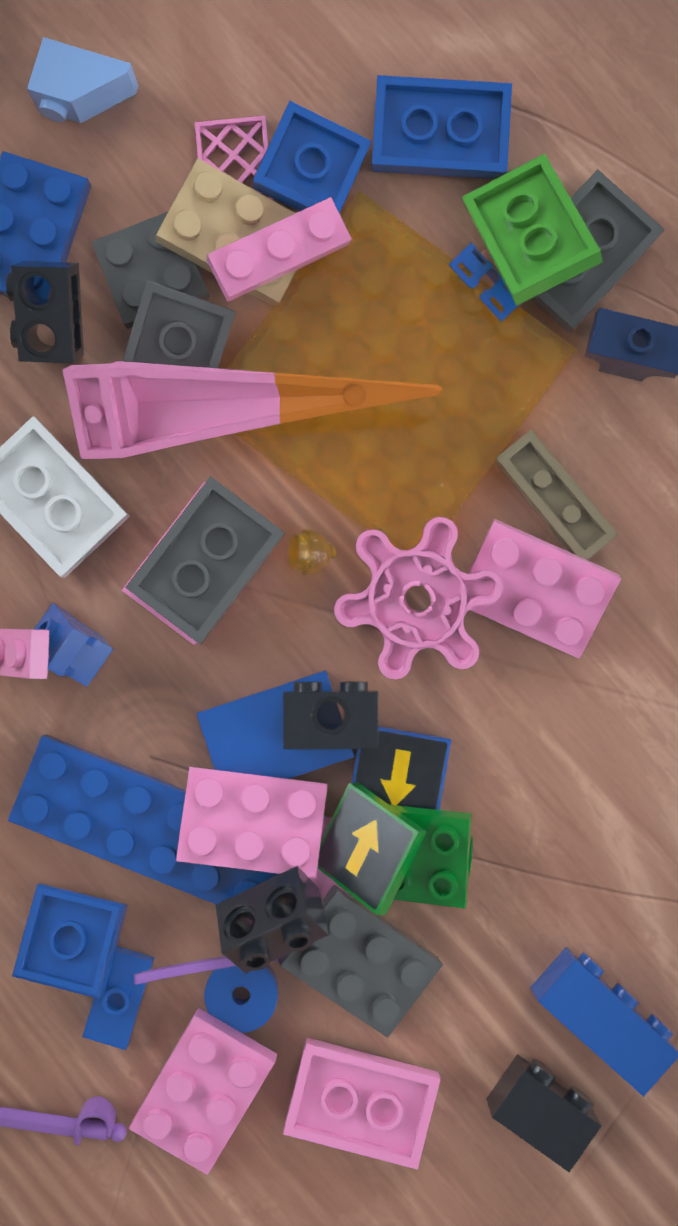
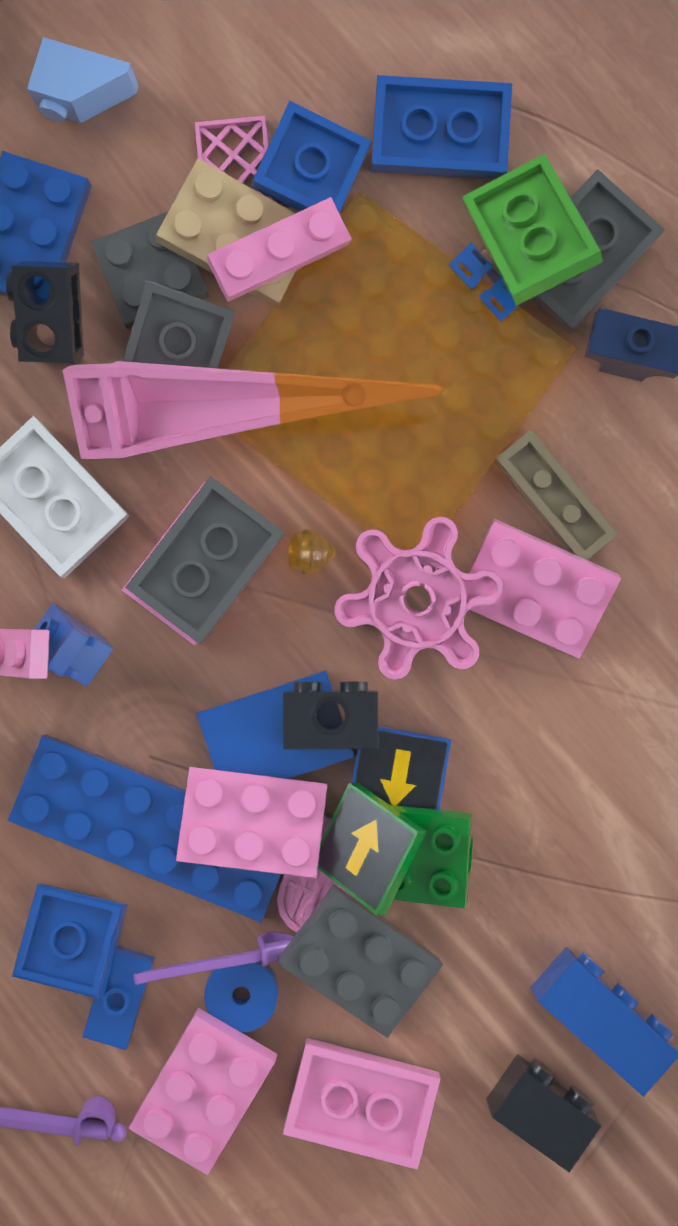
(271, 920): black brick -> none

